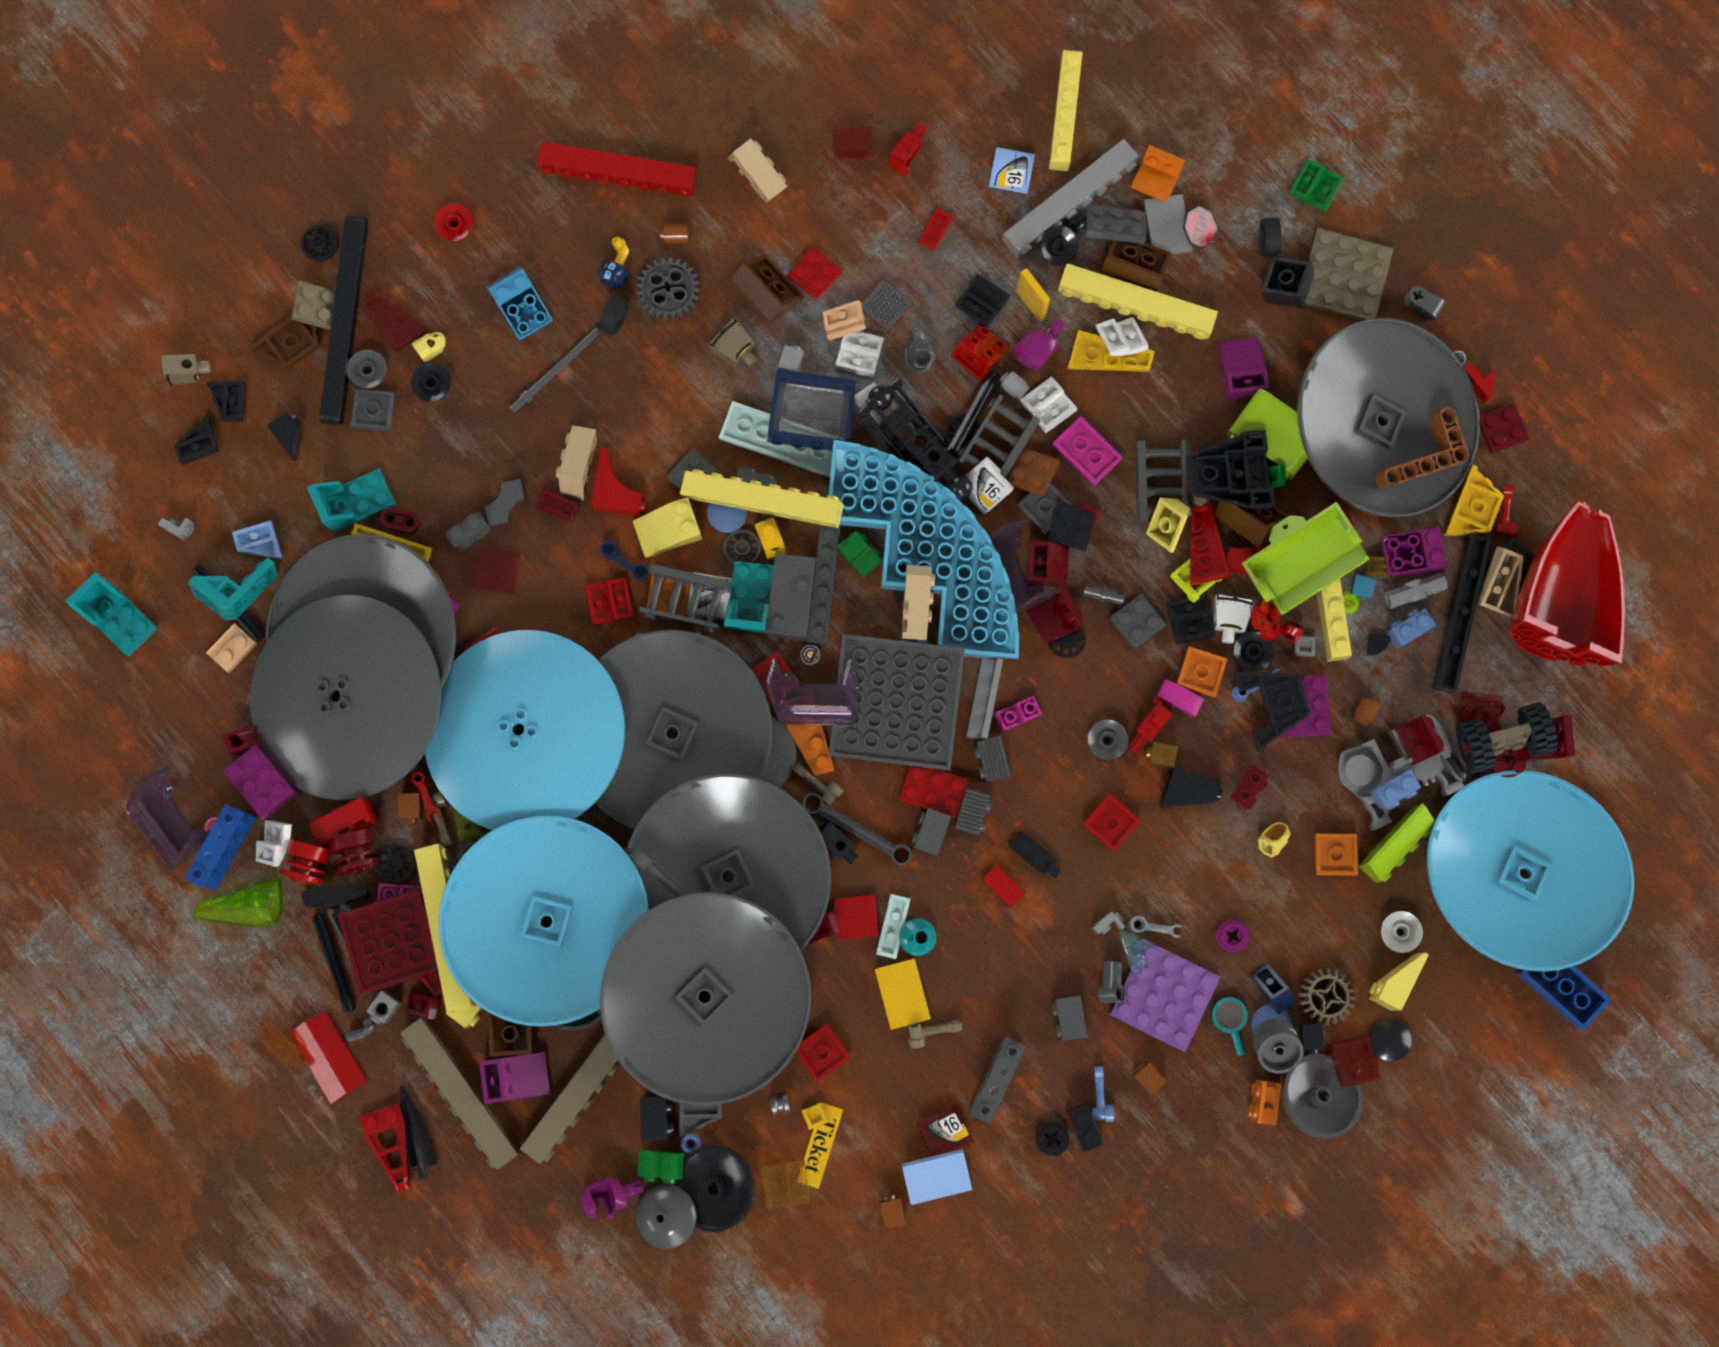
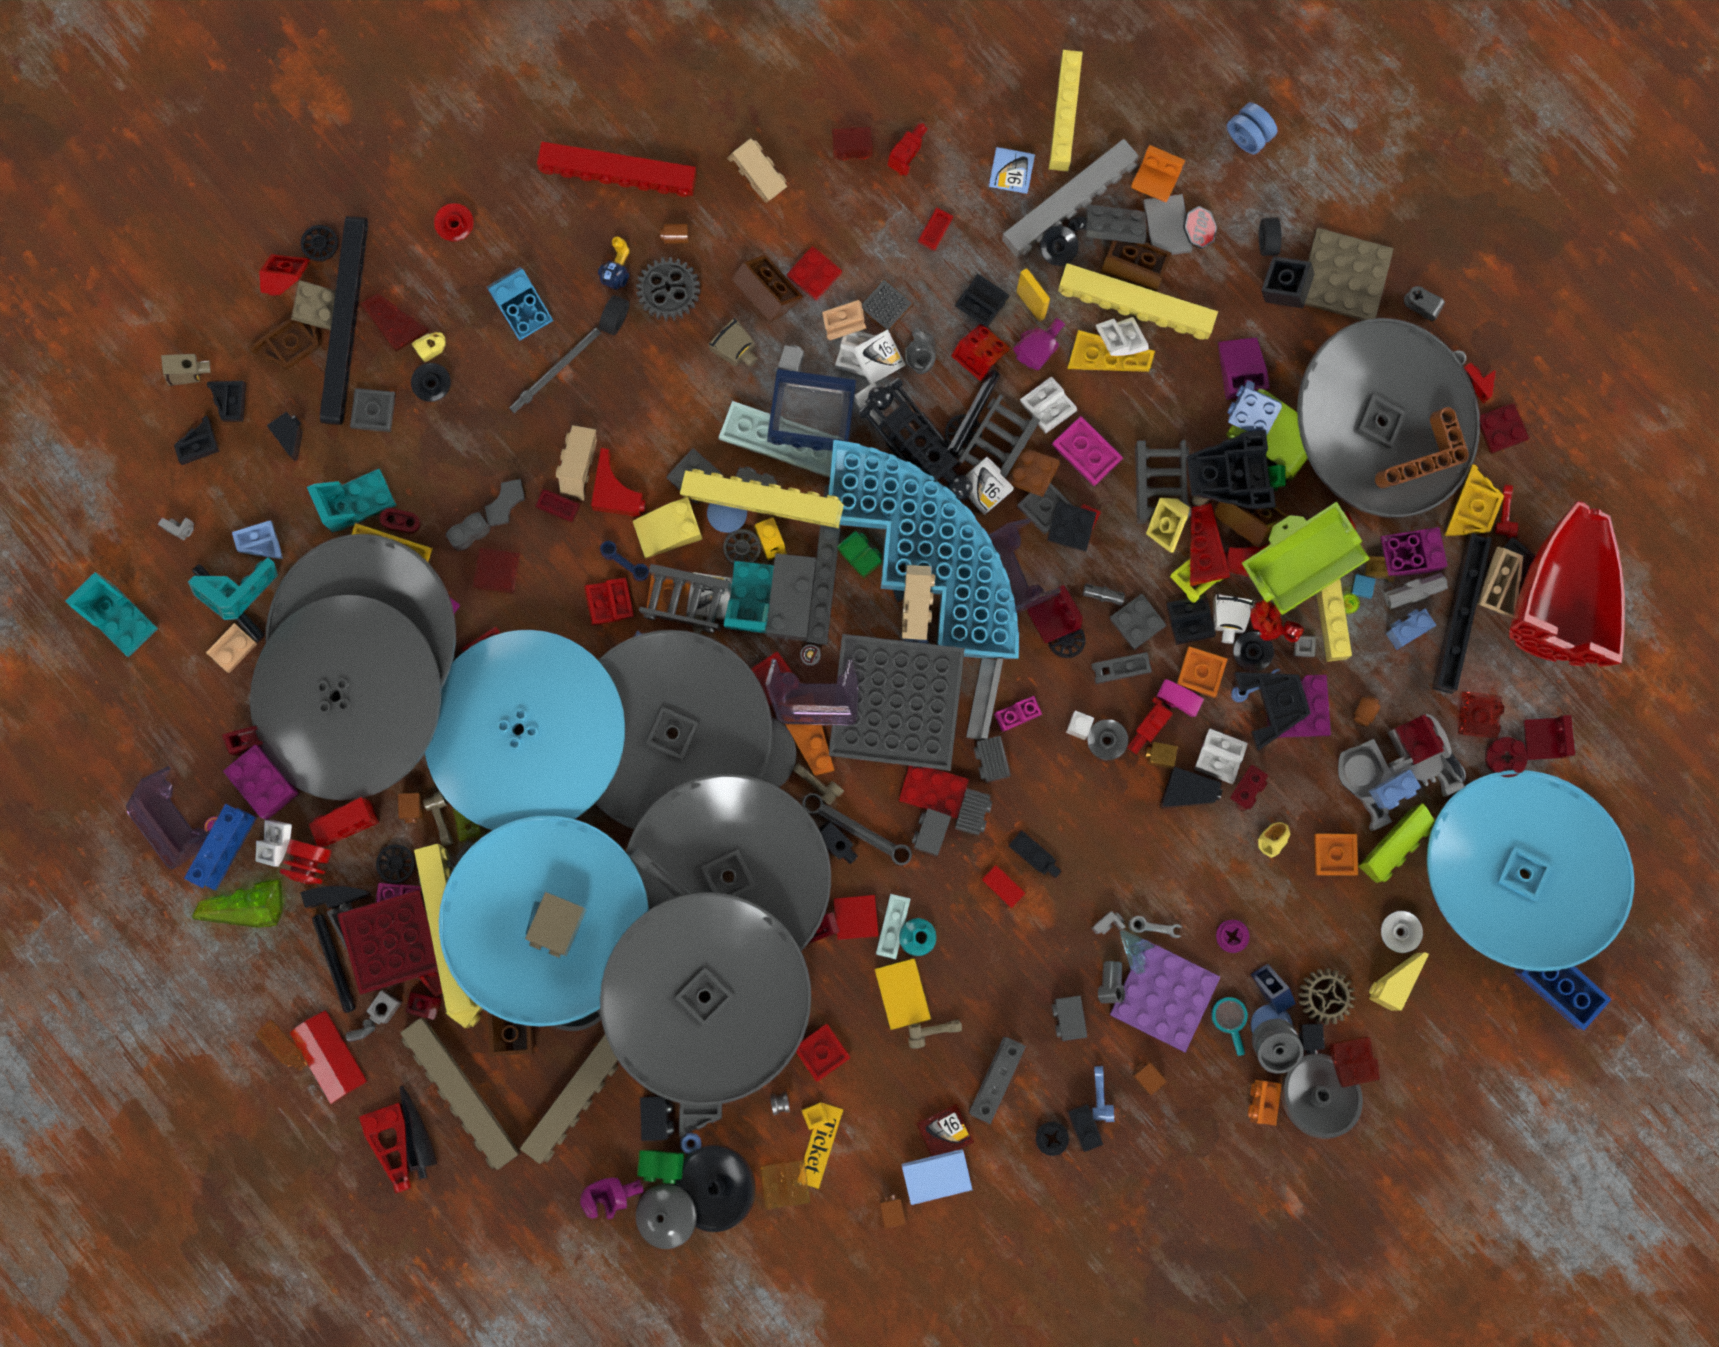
(280, 273): none -> red slope
(353, 851): dark red wheel -> none
(360, 363): dark grey dish -> none
(421, 786): red brick -> none
(514, 1077): magenta slope -> none
(555, 925): none -> dark tan brick
(878, 357): none -> white slope
(1014, 385): light grey brick -> none
(1047, 564): dark red slope -> none
(1080, 725): none -> white brick
(1111, 822): red plate -> none
(1122, 668): none -> dark grey plate
(1221, 756): none -> white slope
(1252, 128): none -> medium blue wheel
(1253, 409): none -> medium blue bracket
(1316, 186): green slope -> none
(1377, 644): black tile -> none
(1390, 1040): black dish -> none
(1534, 731): black plate -> none

